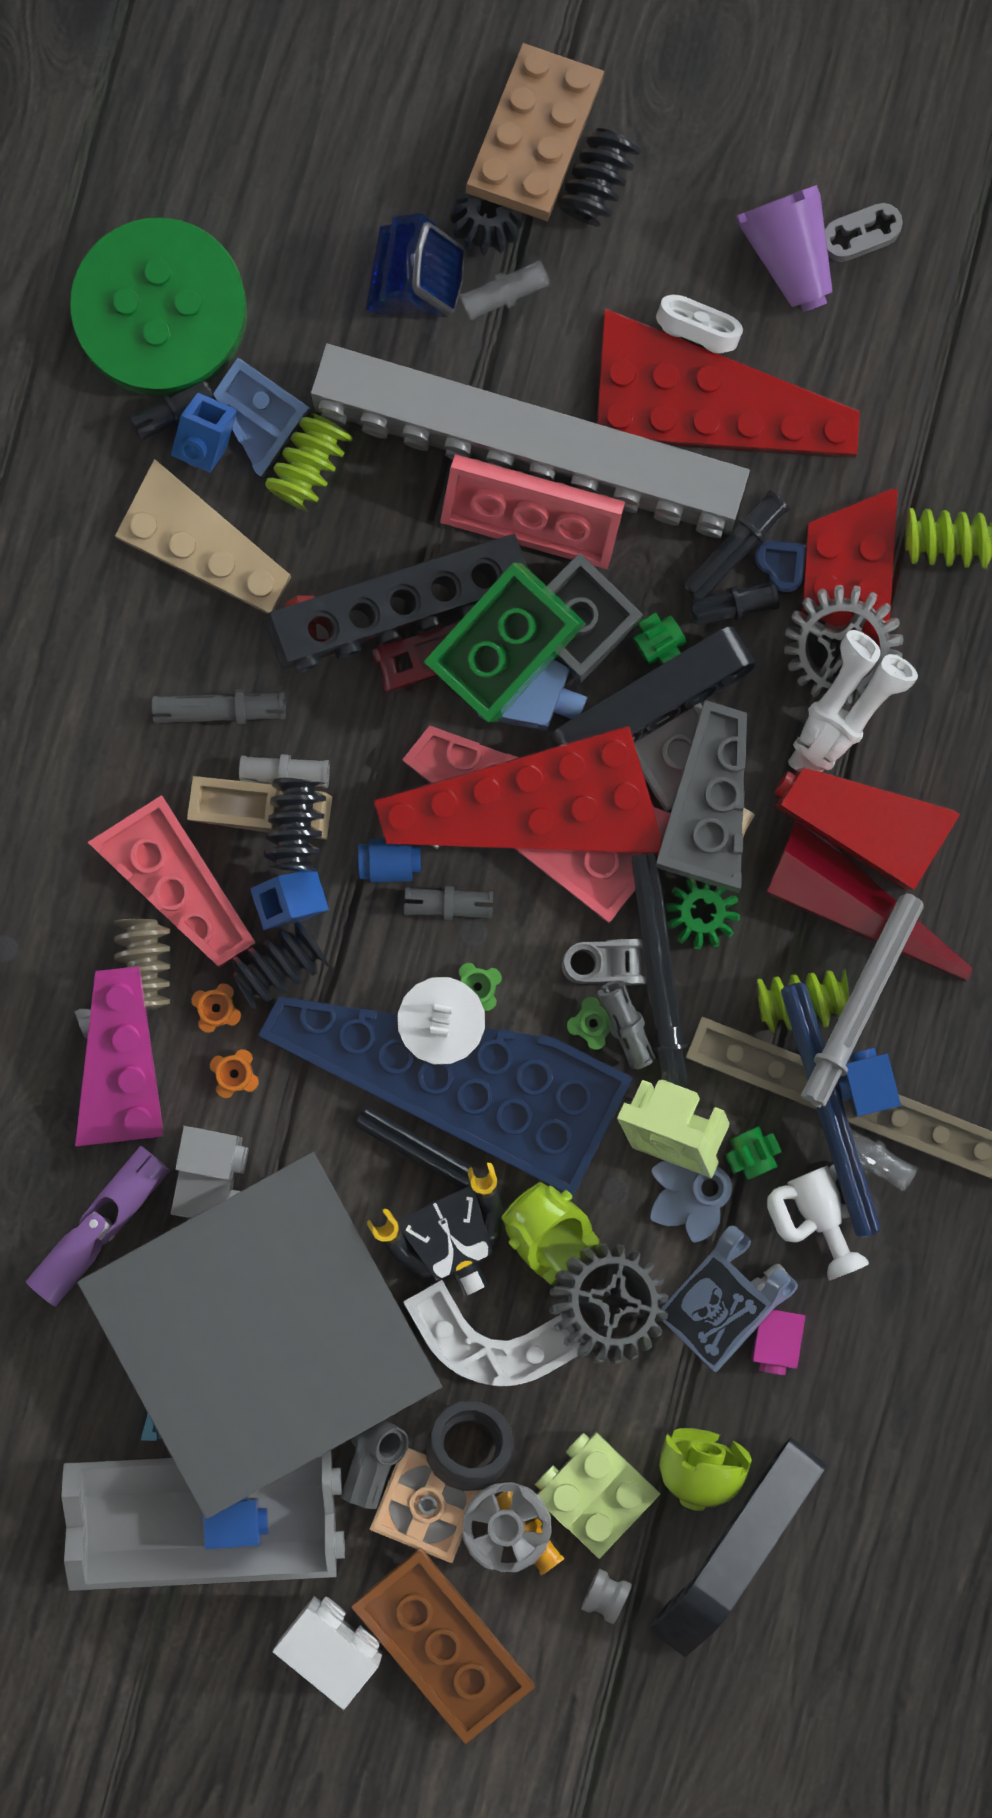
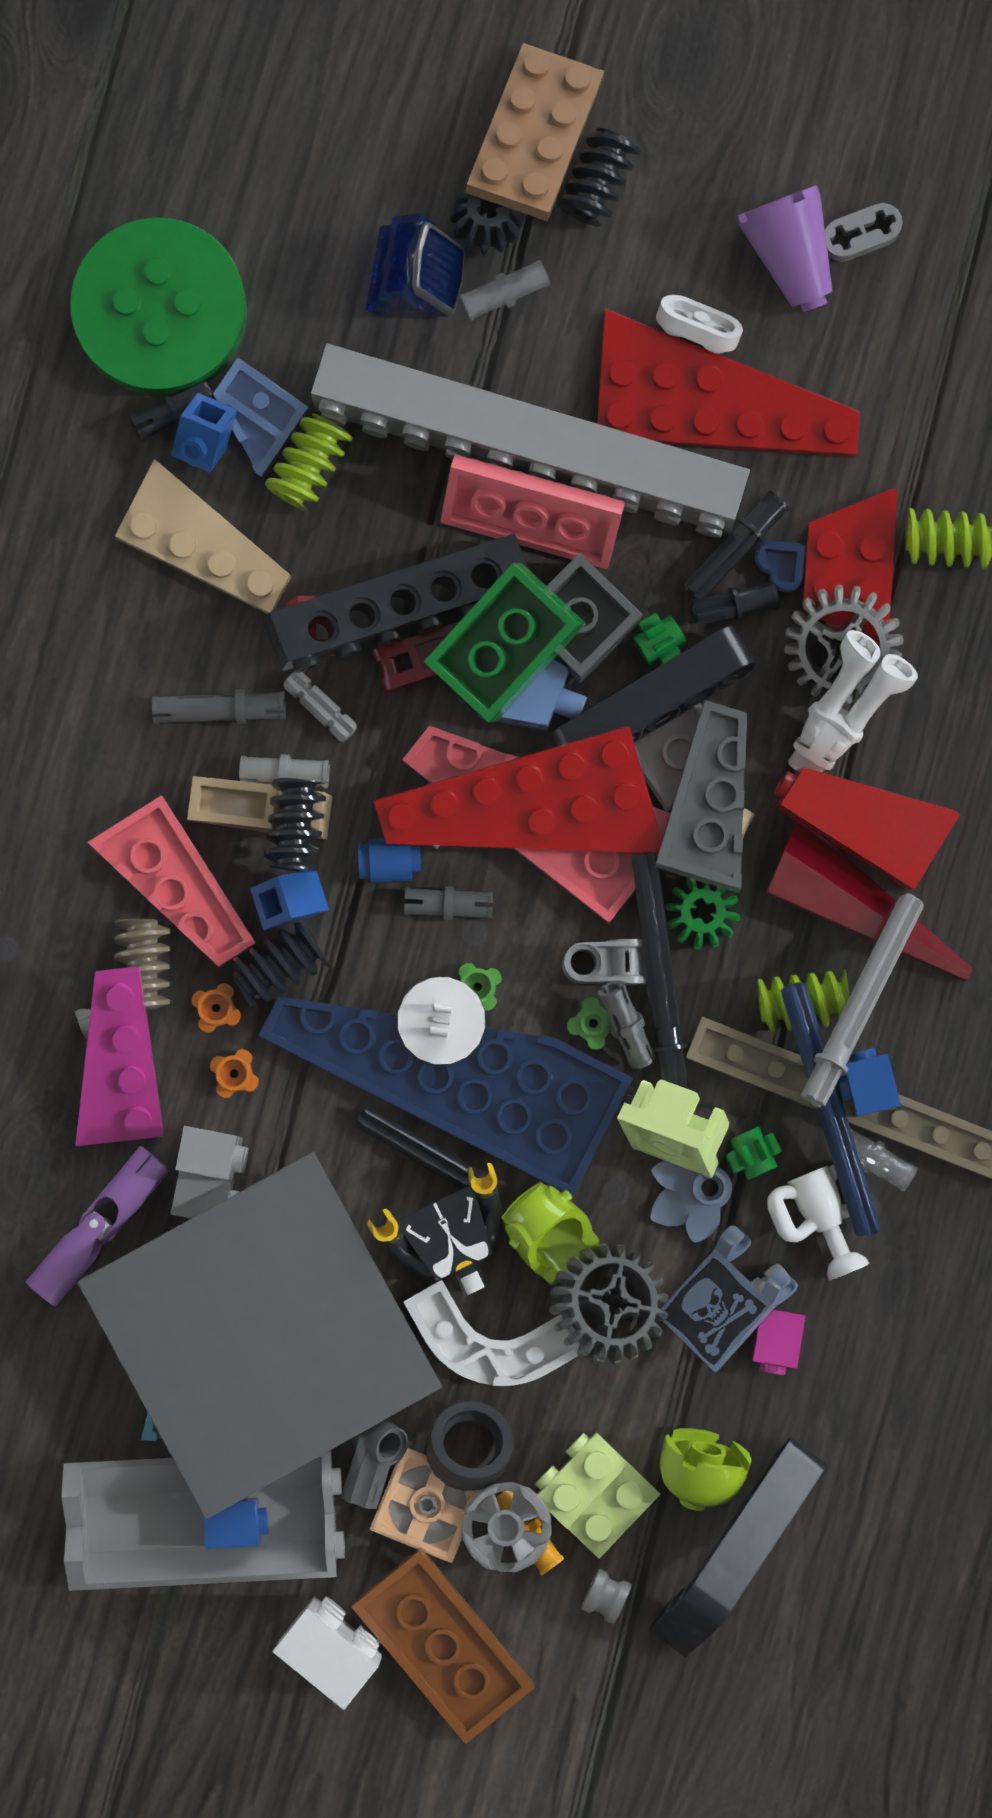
(320, 706): none -> light grey axle

